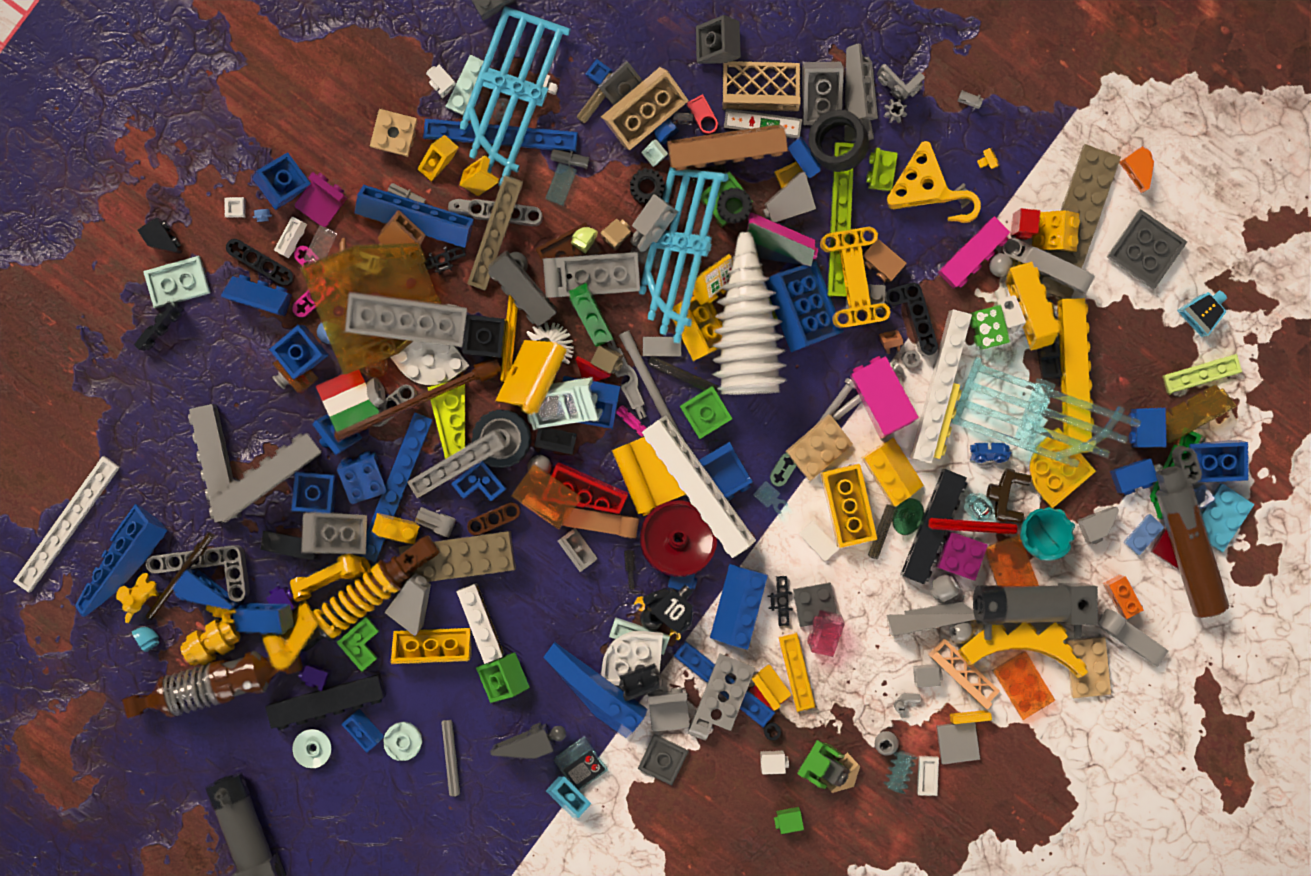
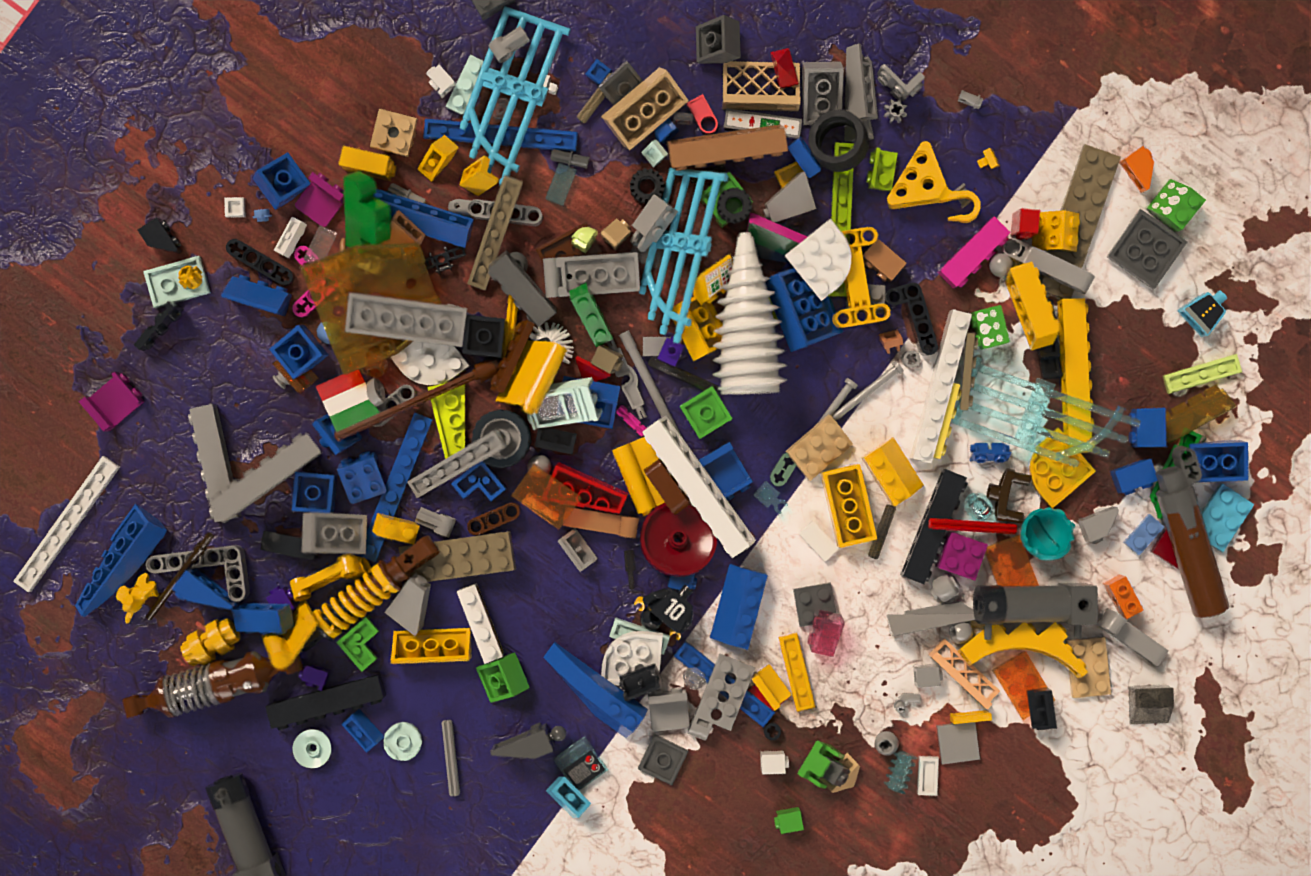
(112, 402): none -> magenta panel
(146, 638): medium azure piece -> none
(190, 277): none -> yellow gear
(221, 613): yellow plate -> none
(365, 215): none -> green brick
(367, 162): none -> yellow brick
(505, 46): none -> light grey piece
(512, 356): none -> reddish brown plate
(667, 486): none -> reddish brown beam
(670, 351): none -> dark purple brick
(694, 678): none -> clear plate
(779, 595): black piece -> none
(784, 68): none -> red slope
(822, 259): none -> white plate
(883, 396): dark pink slope -> none
(908, 516): clear green dish -> none
(969, 364): none -> dark tan plate
(1013, 314): white torso -> none
(1041, 709): none -> black hinge
(1150, 704): none -> clear smoke slope
(1175, 205): none -> bright green slope
(1204, 496): medium blue plate -> none

